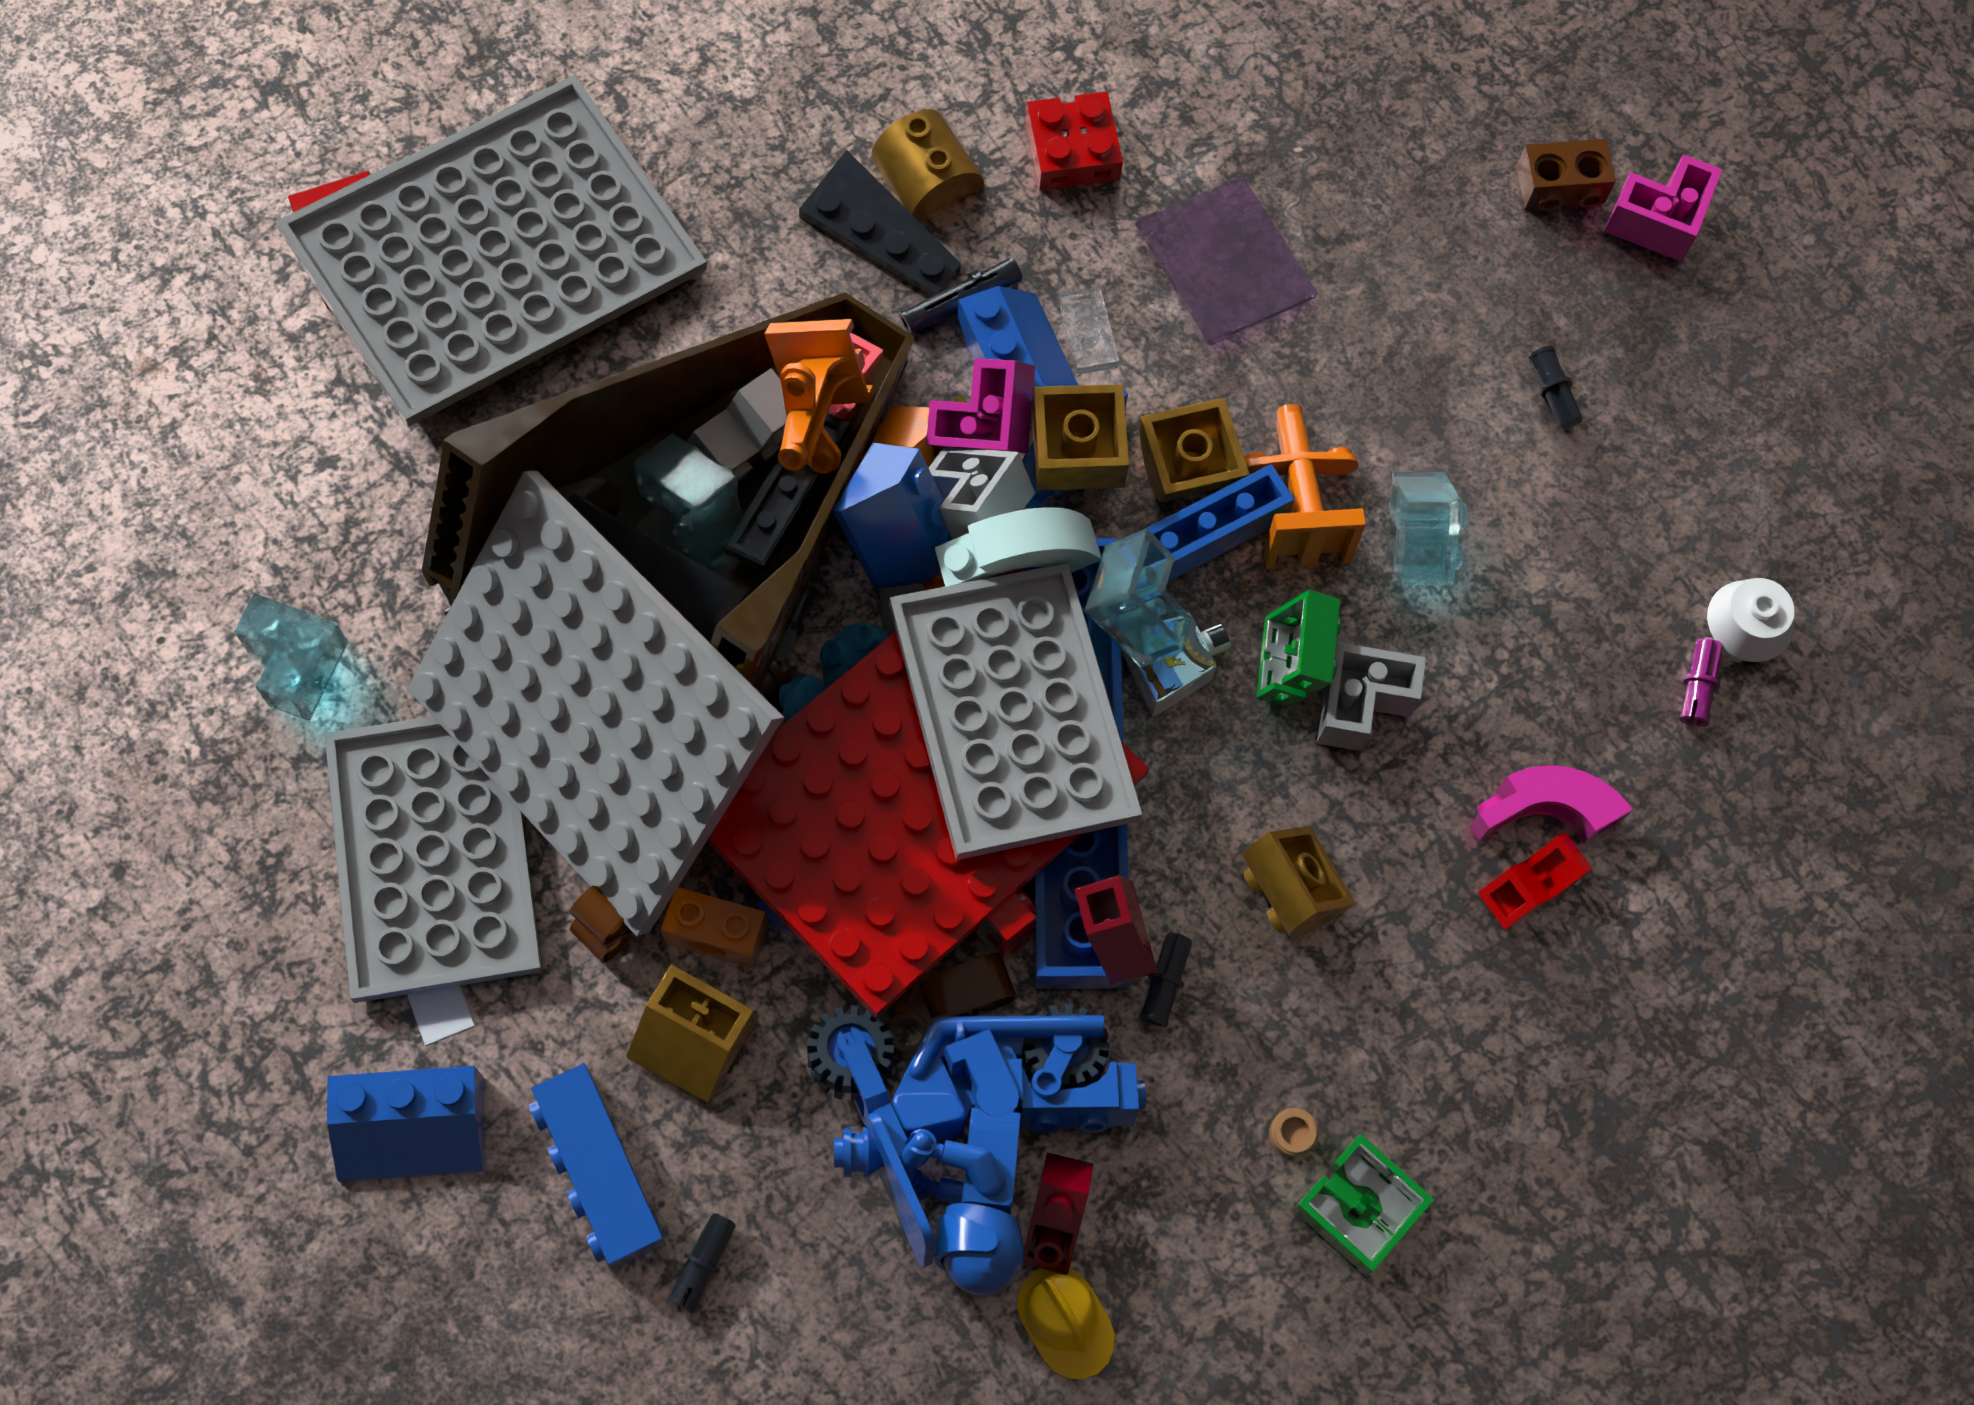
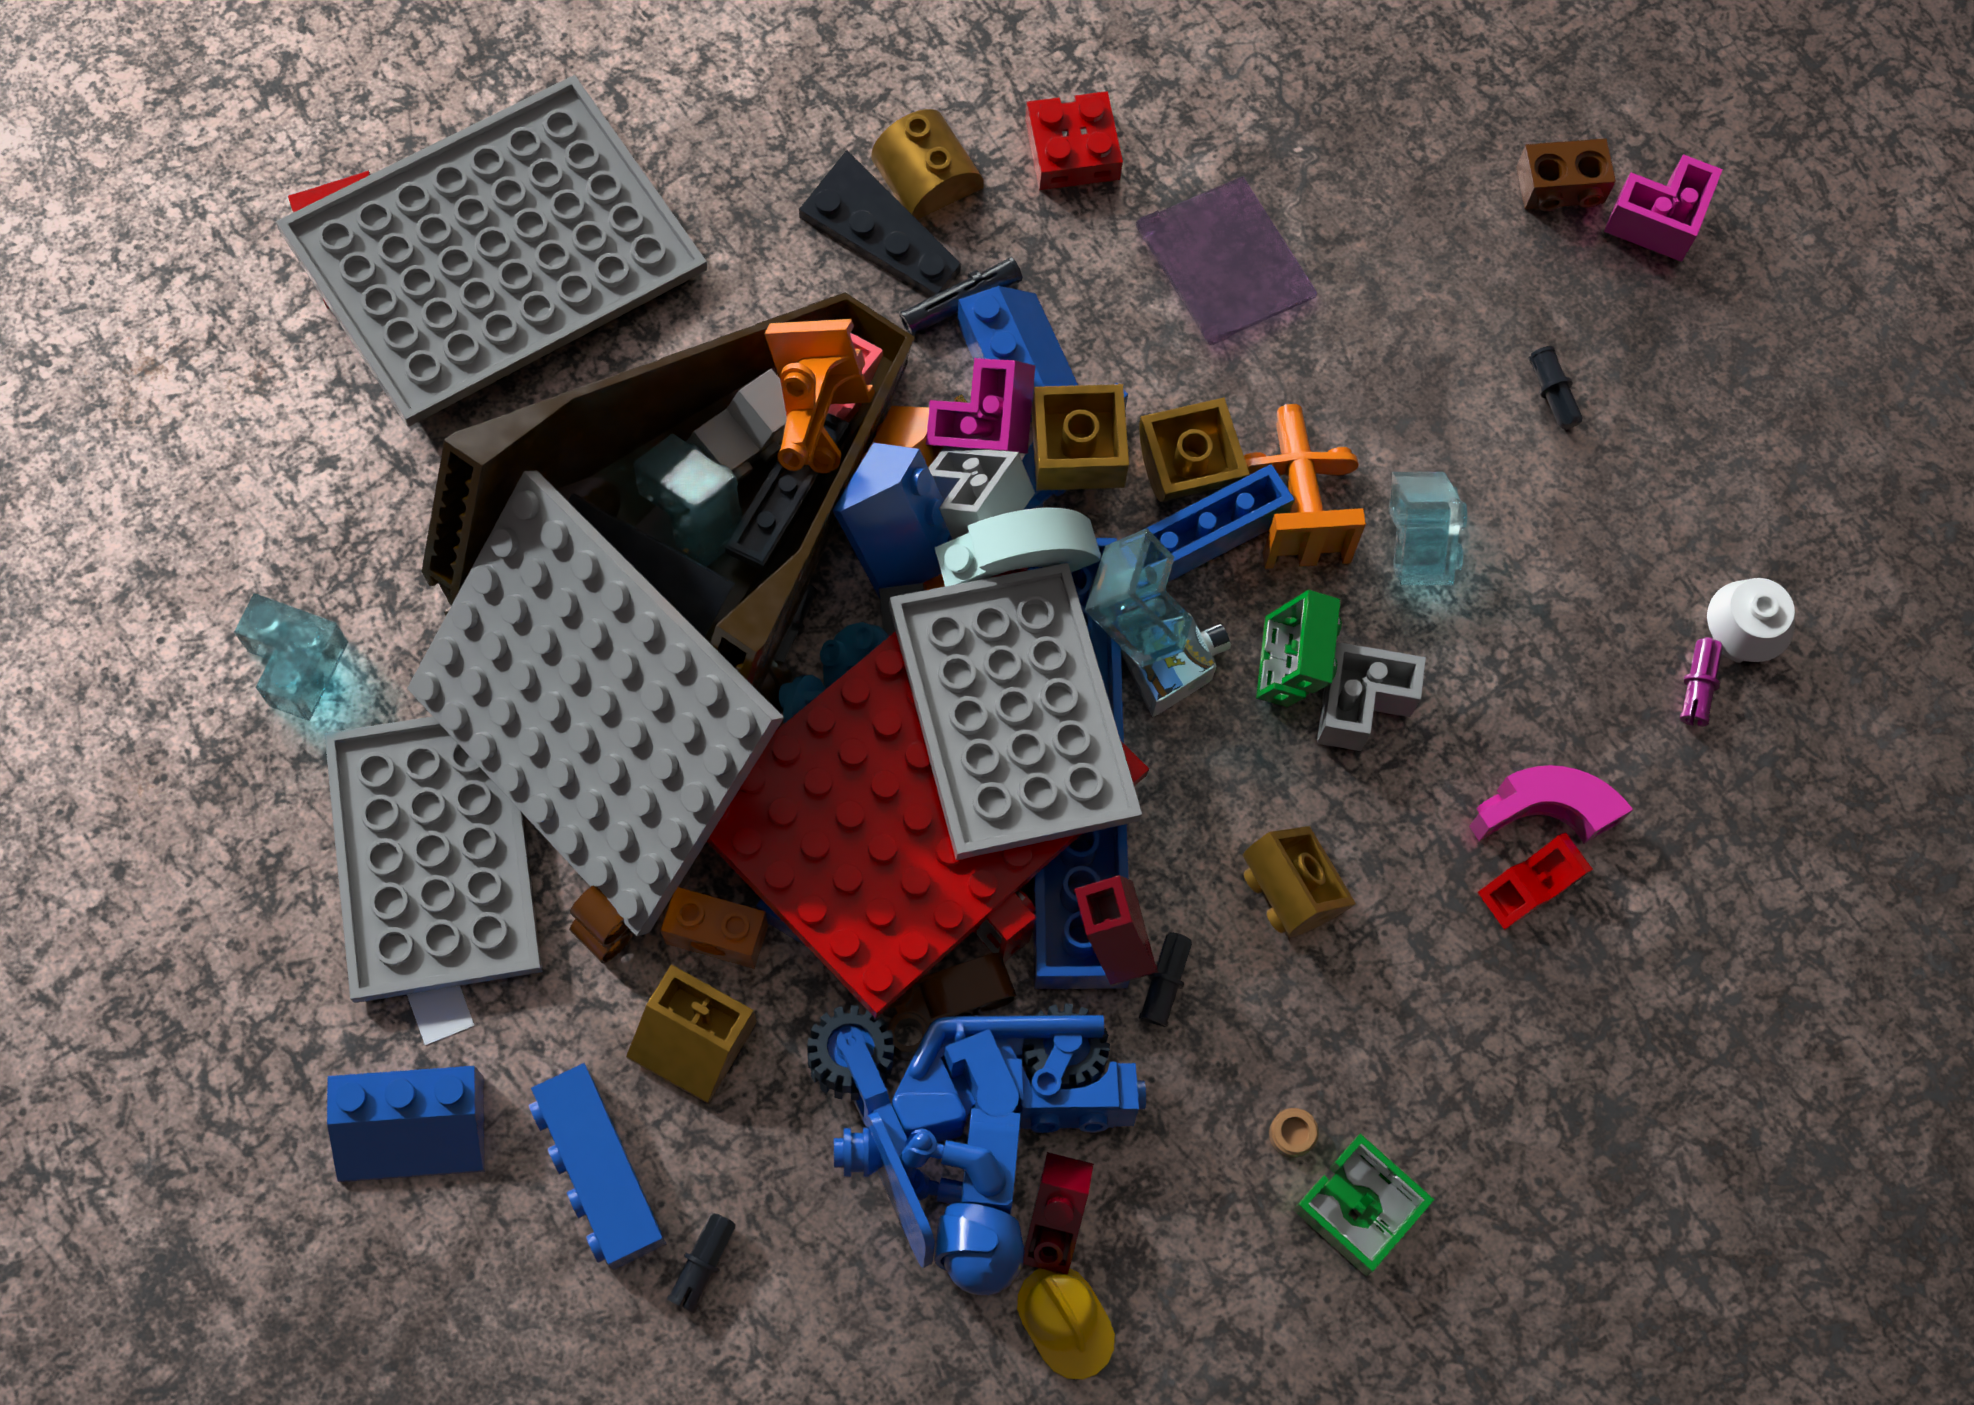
(1088, 330): clear plate -> none

